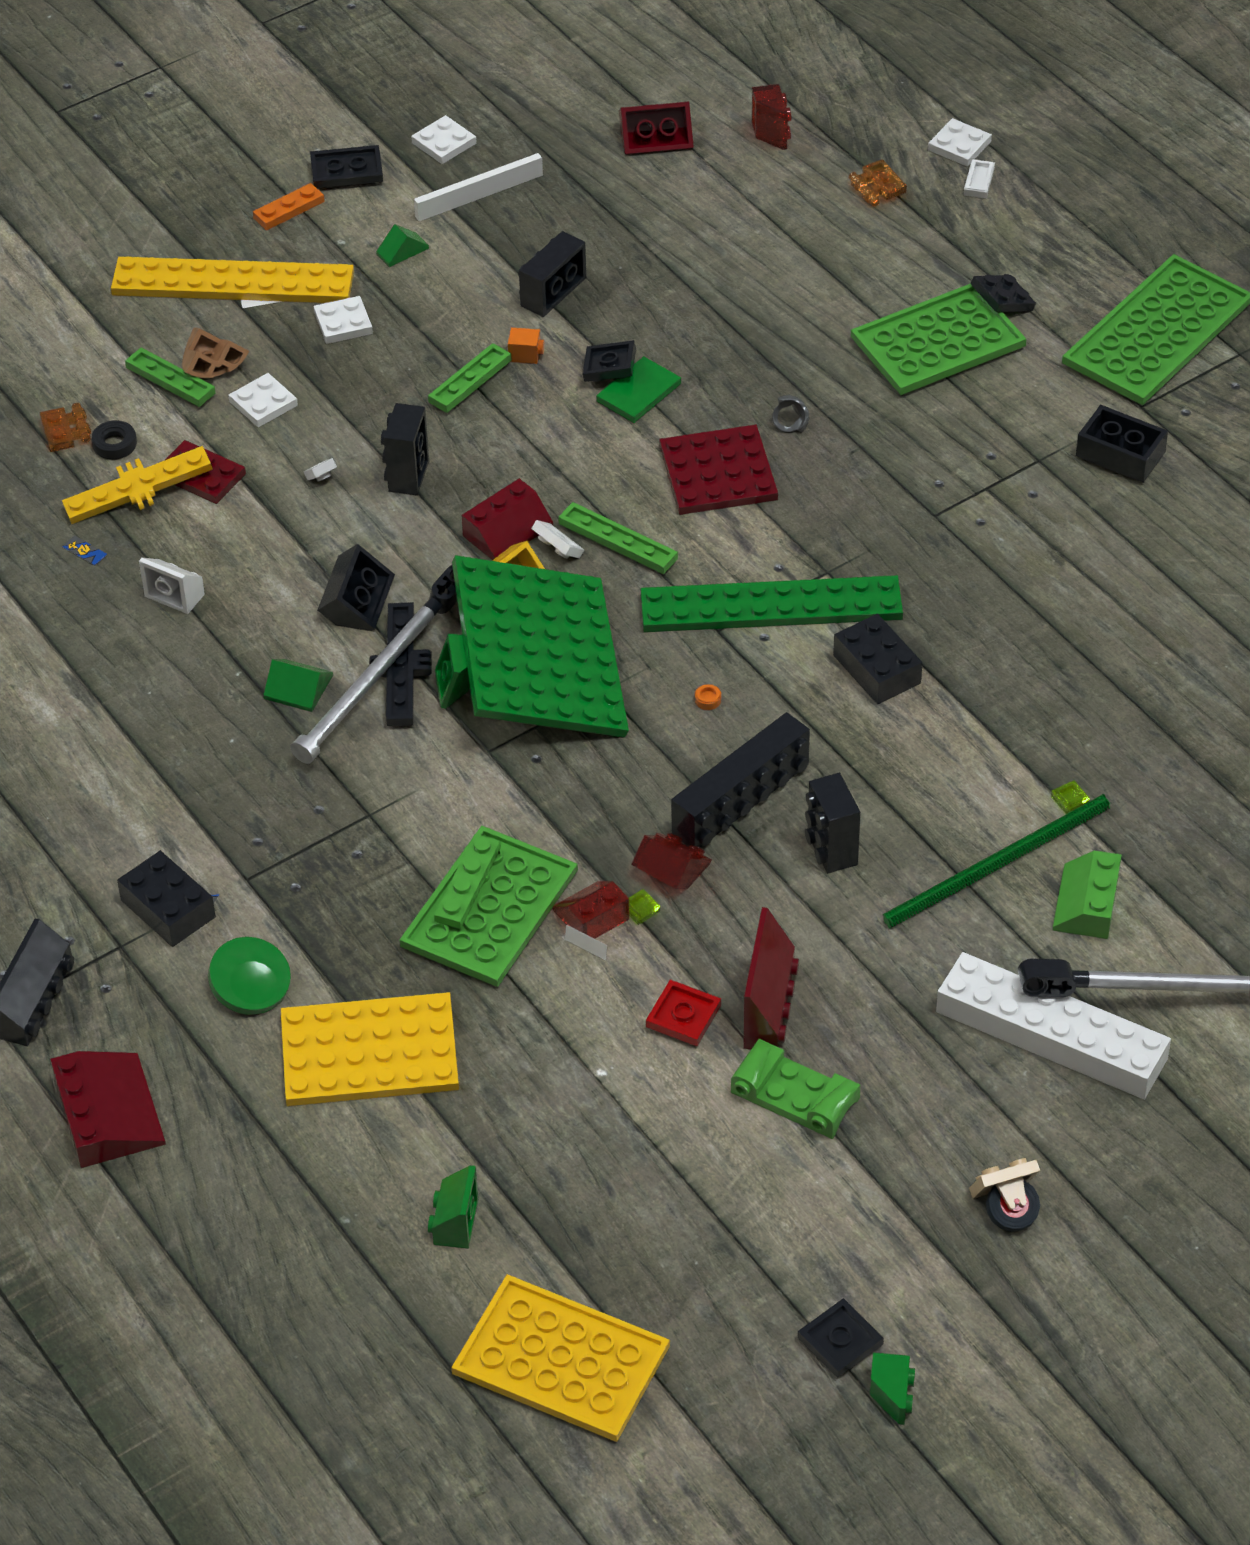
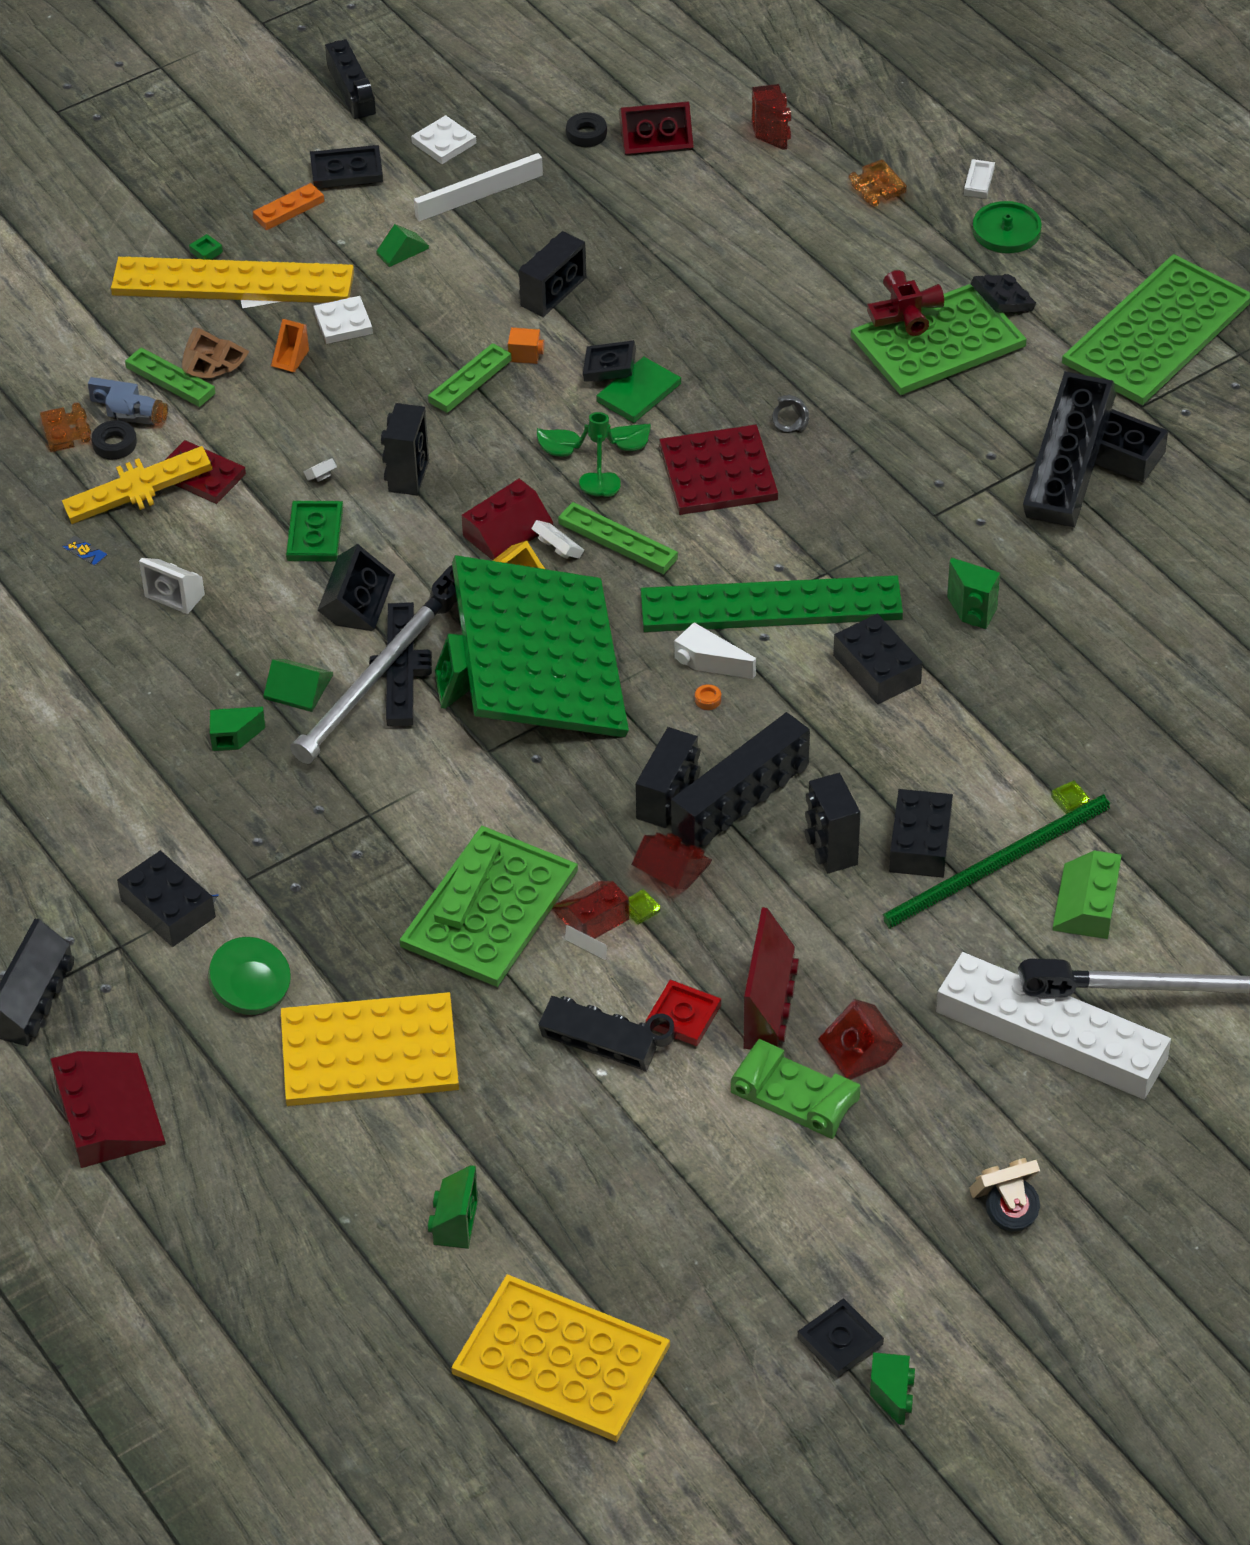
(125, 403): none -> sand blue plate
(206, 248): none -> green plate
(235, 727): none -> green slope
(263, 400): white plate -> none
(290, 346): none -> orange slope
(315, 531): none -> green tile
(350, 79): none -> black hinge
(563, 442): none -> green plant
(588, 139): none -> black tyre
(603, 1033): none -> black hinge
(665, 775): none -> black brick
(712, 654): none -> white slope
(860, 1040): none -> clear red slope
(905, 303): none -> dark red brick
(920, 833): none -> black brick
(959, 142): white plate -> none
(973, 592): none -> green slope
(1007, 227): none -> green piece
(1069, 449): none -> black brick

